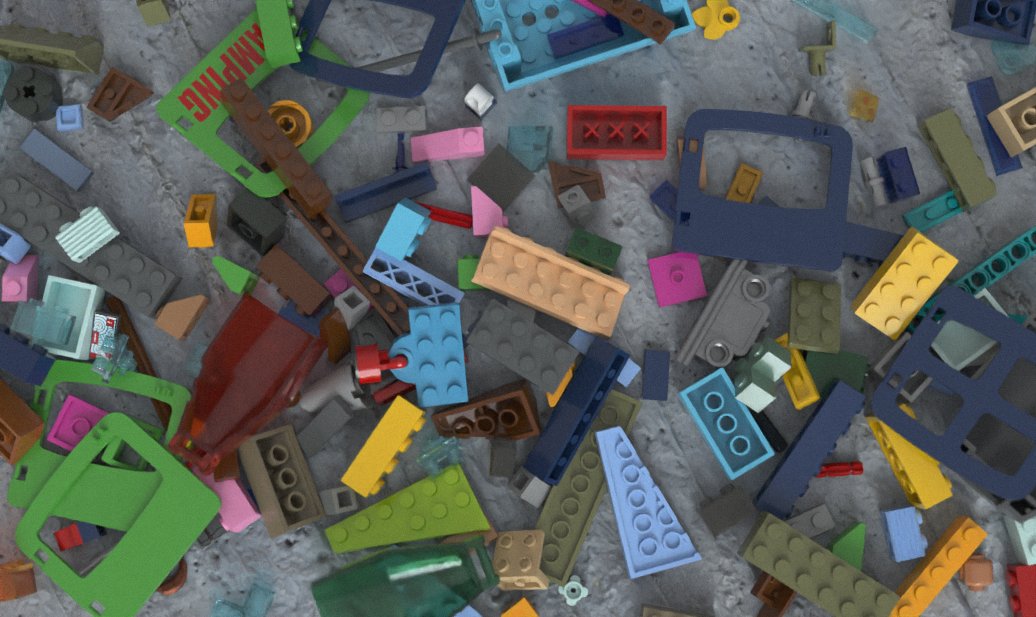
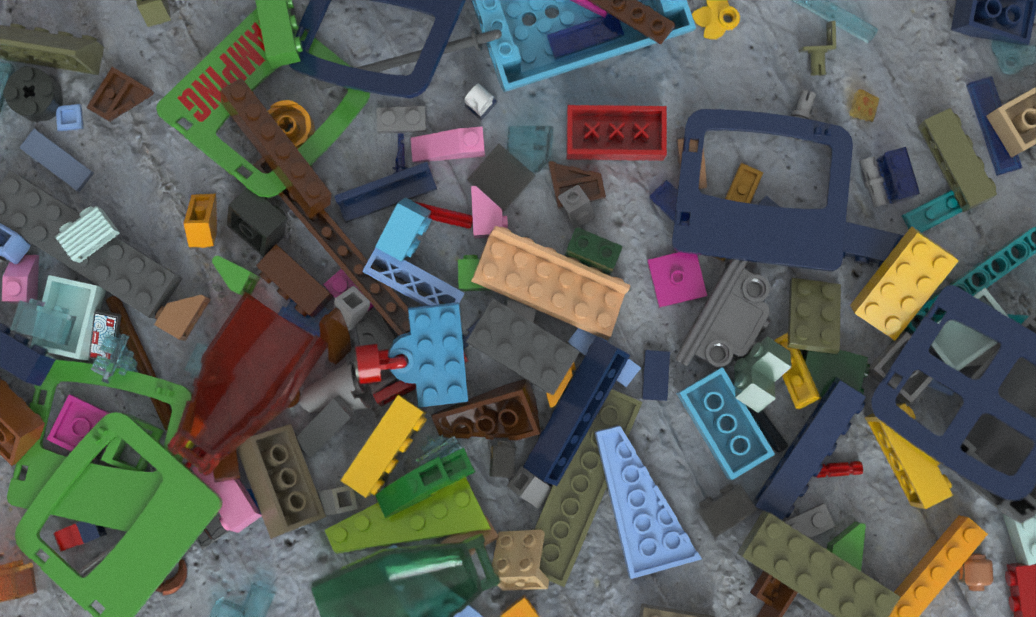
(423, 482): none -> green slope
(580, 592): light aqua plate -> none
(903, 533): light blue brick -> none

